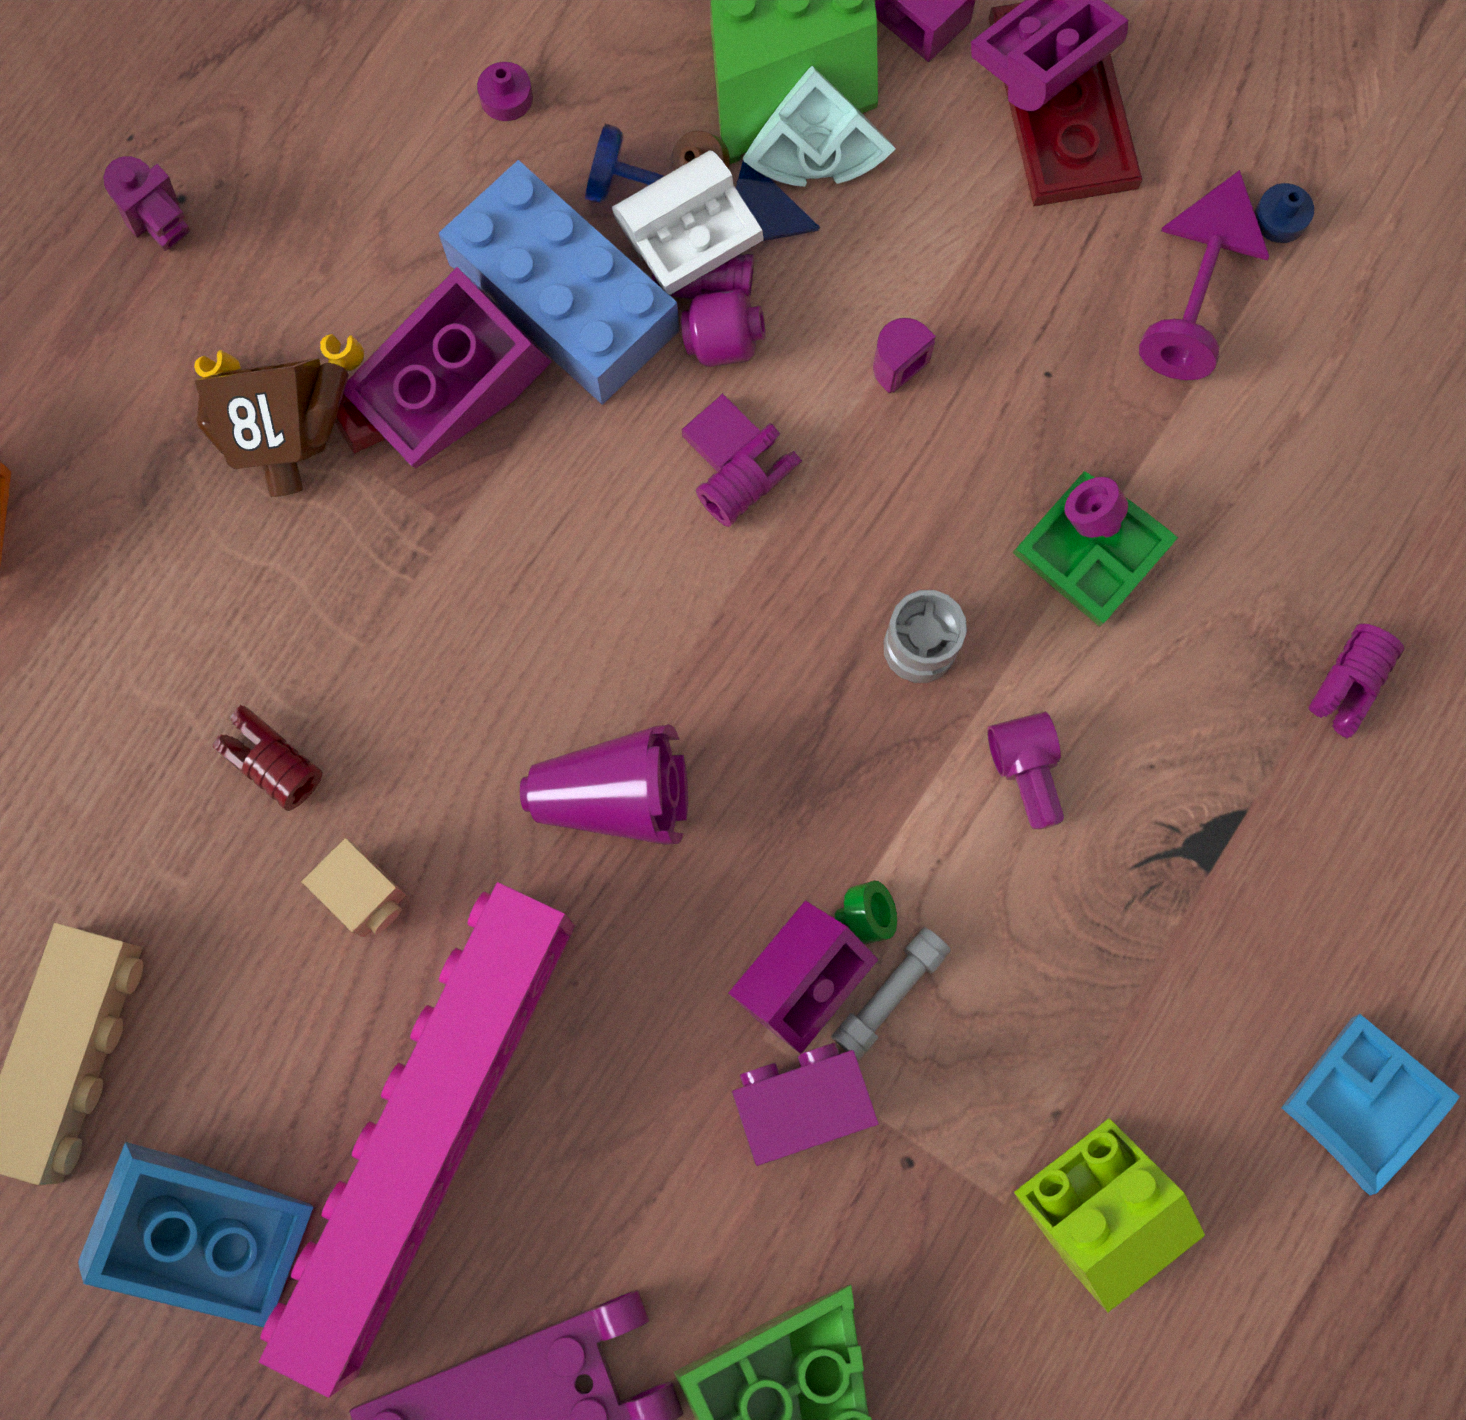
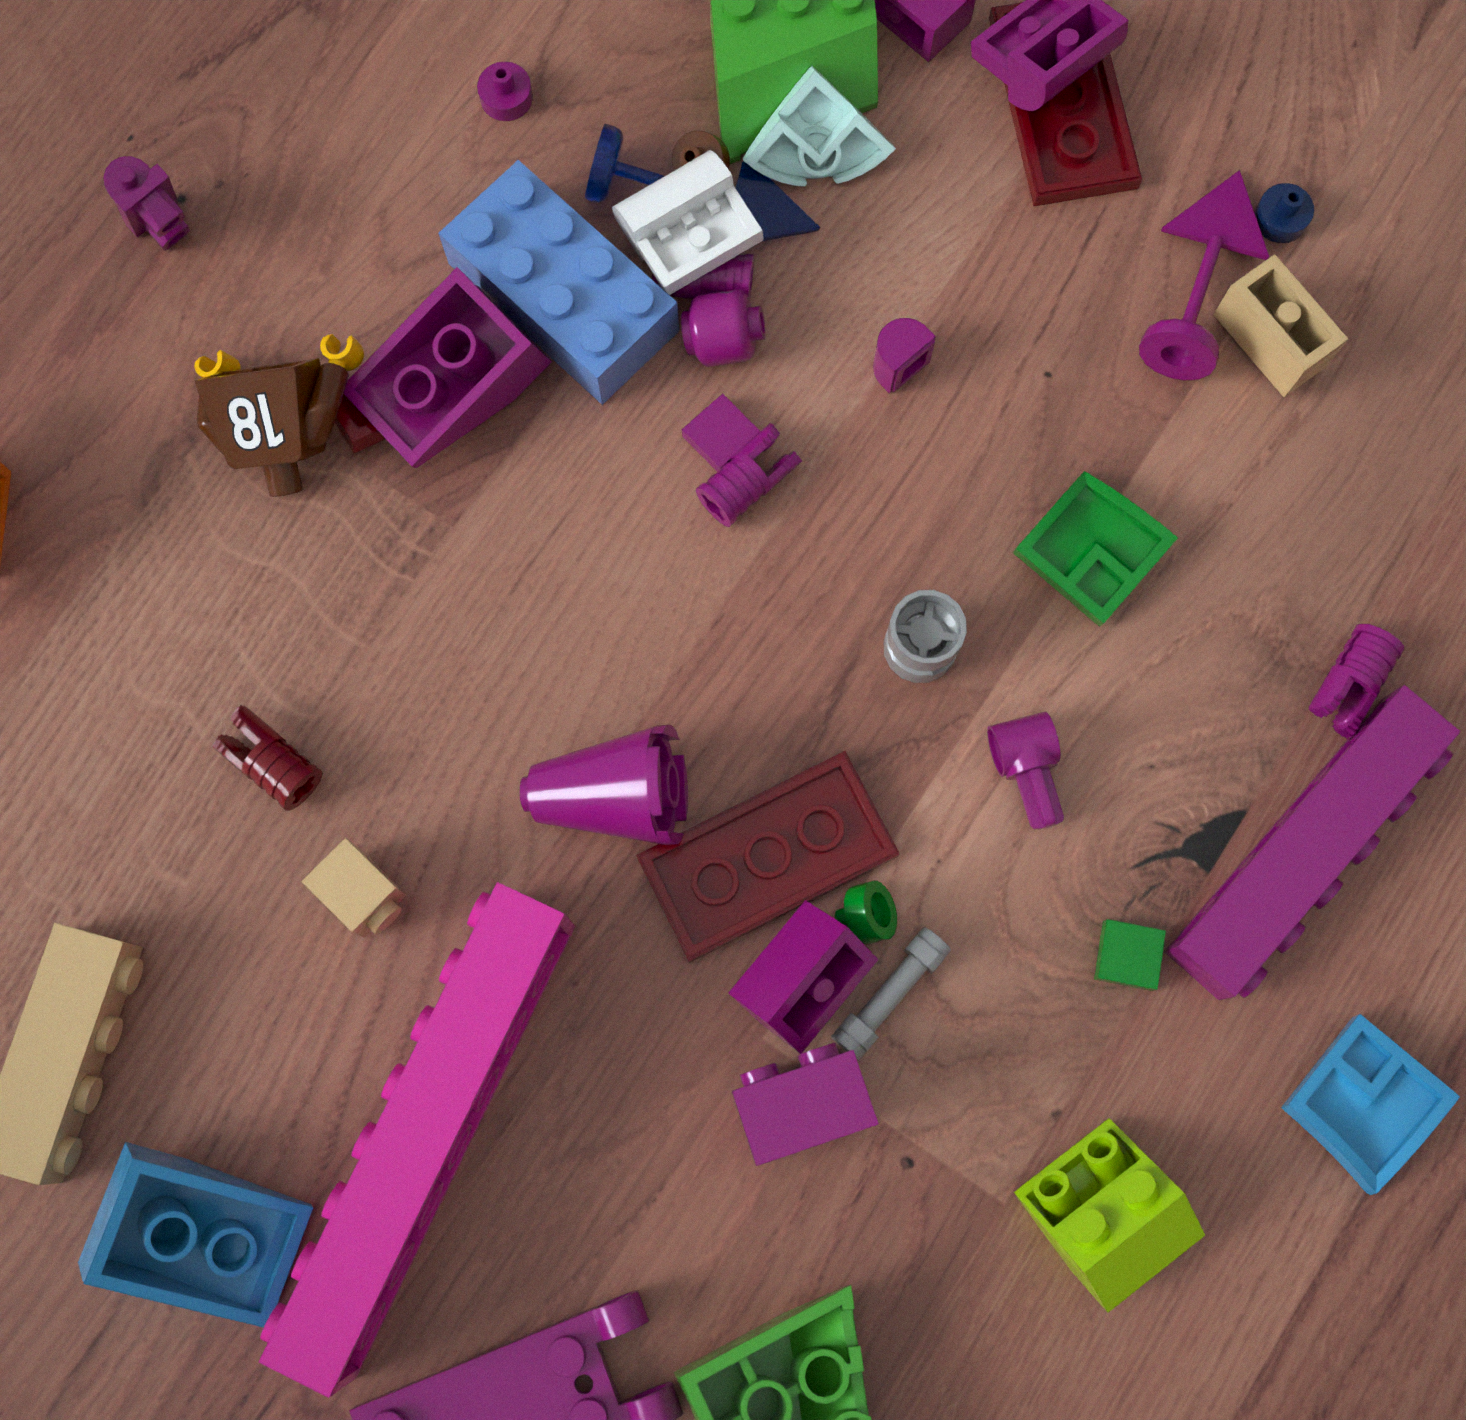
(768, 856): none -> dark red tile
(1096, 507): magenta tile -> none
(1130, 955): none -> green tile
(1279, 325): none -> tan brick
(1313, 844): none -> magenta brick

